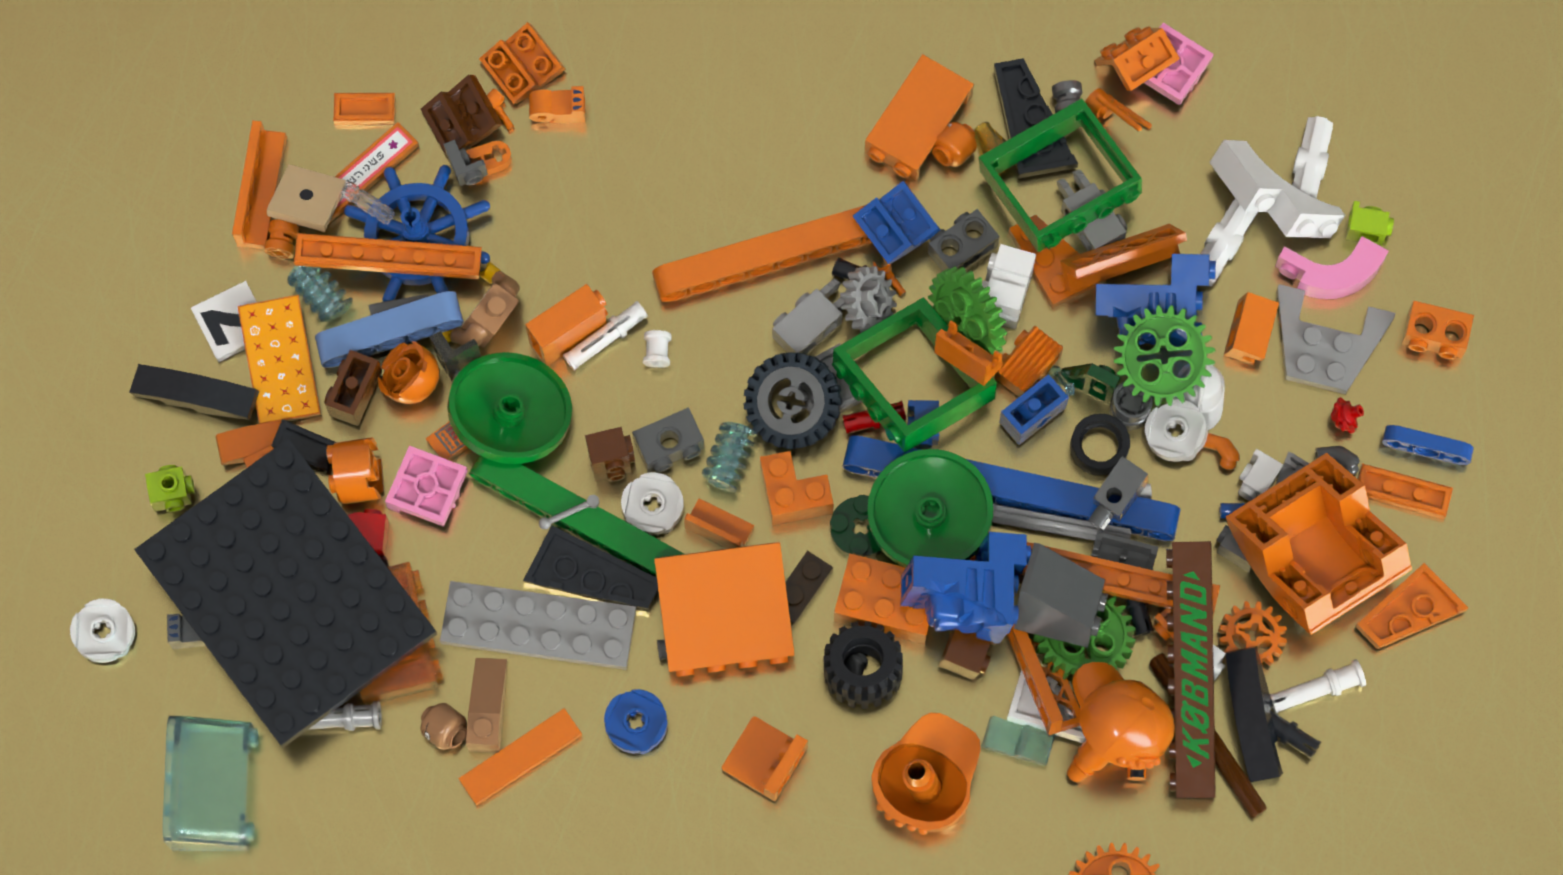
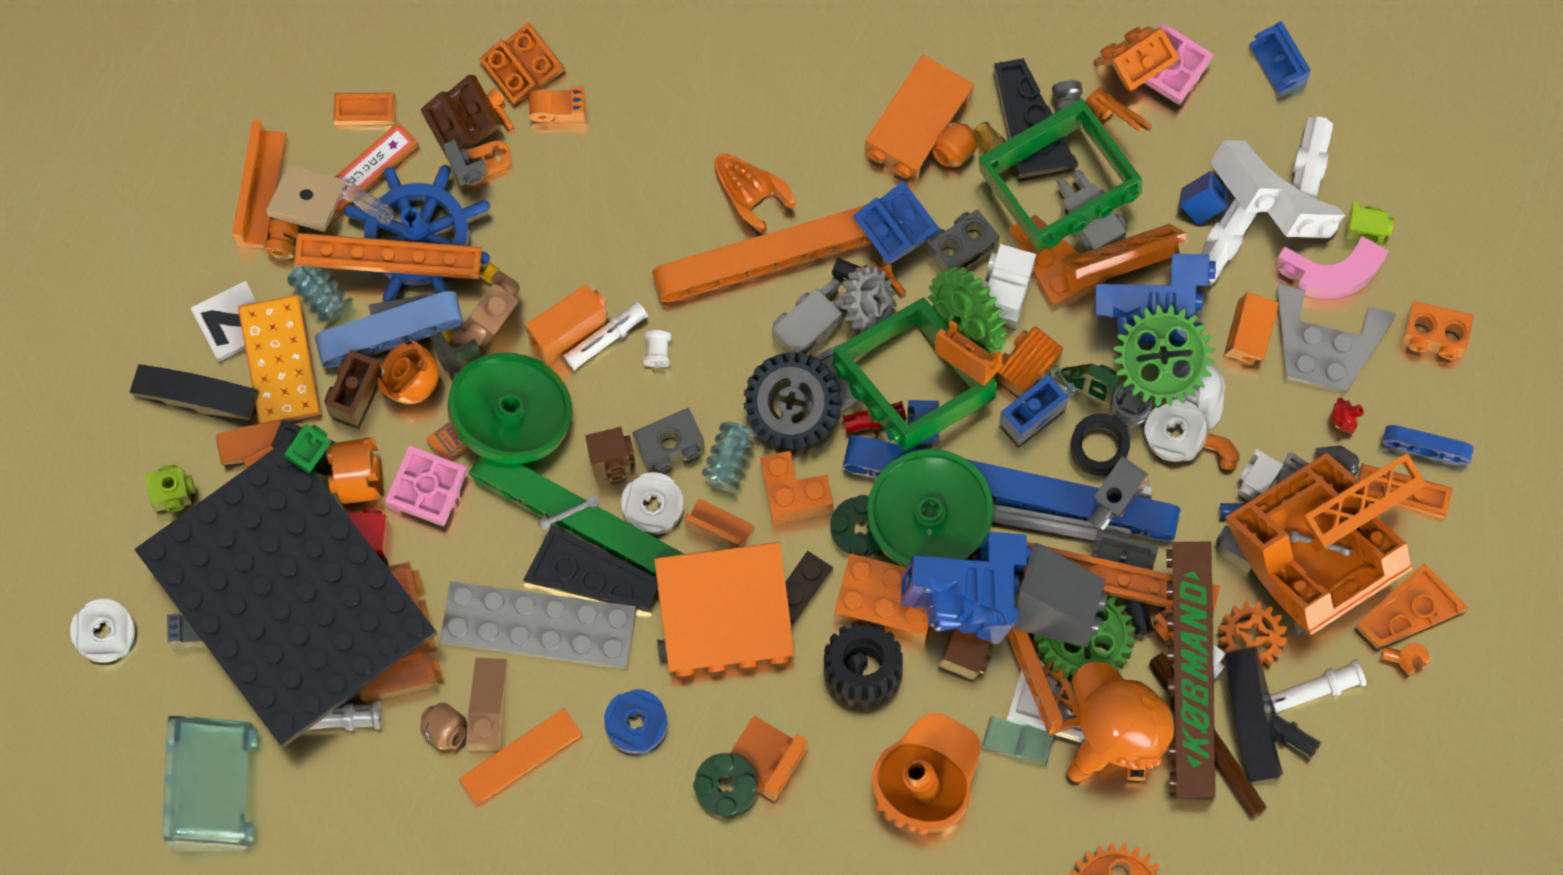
(307, 447): none -> green bracket
(744, 784): none -> dark green plate
(748, 185): none -> orange animal
(1204, 198): none -> blue panel
(1280, 58): none -> blue hinge
(1295, 536): none -> light grey hinge
(1363, 514): none -> orange fence
(1408, 654): none -> orange piece

